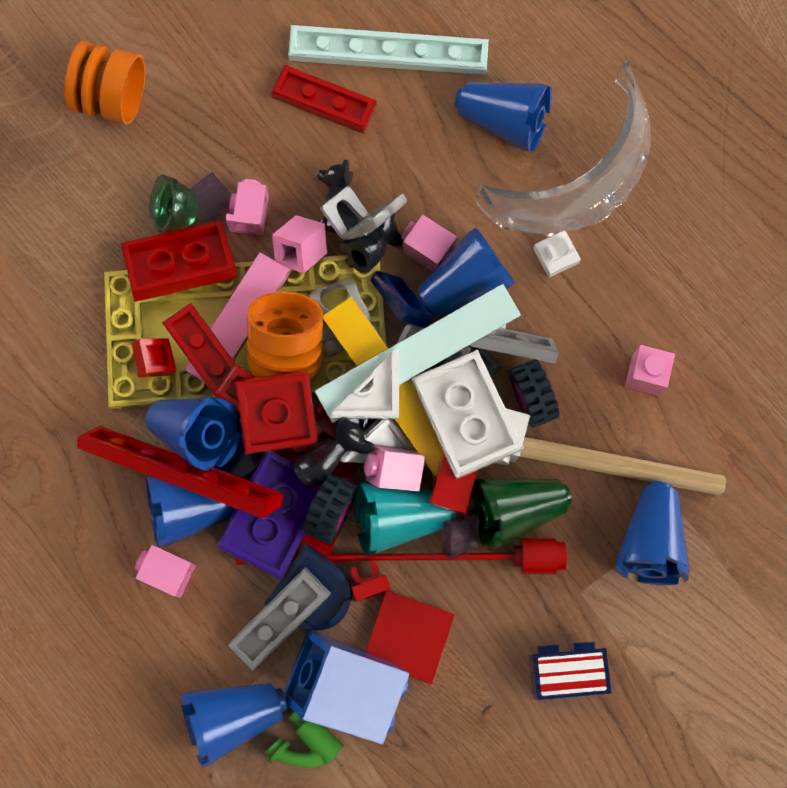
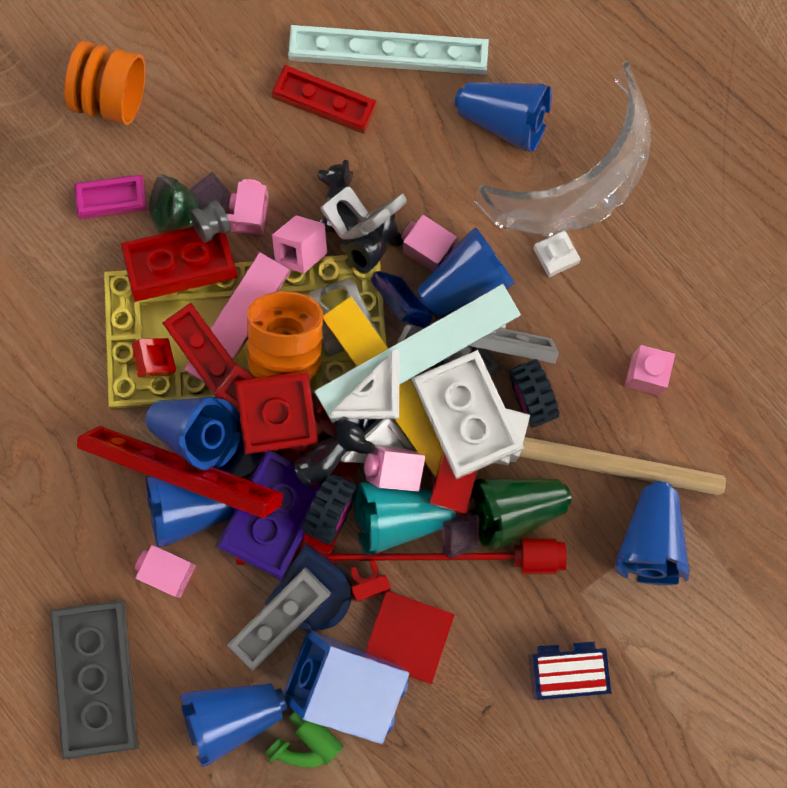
(94, 679): none -> dark grey tile
(110, 197): none -> dark pink tile
(209, 220): none -> dark grey wheel

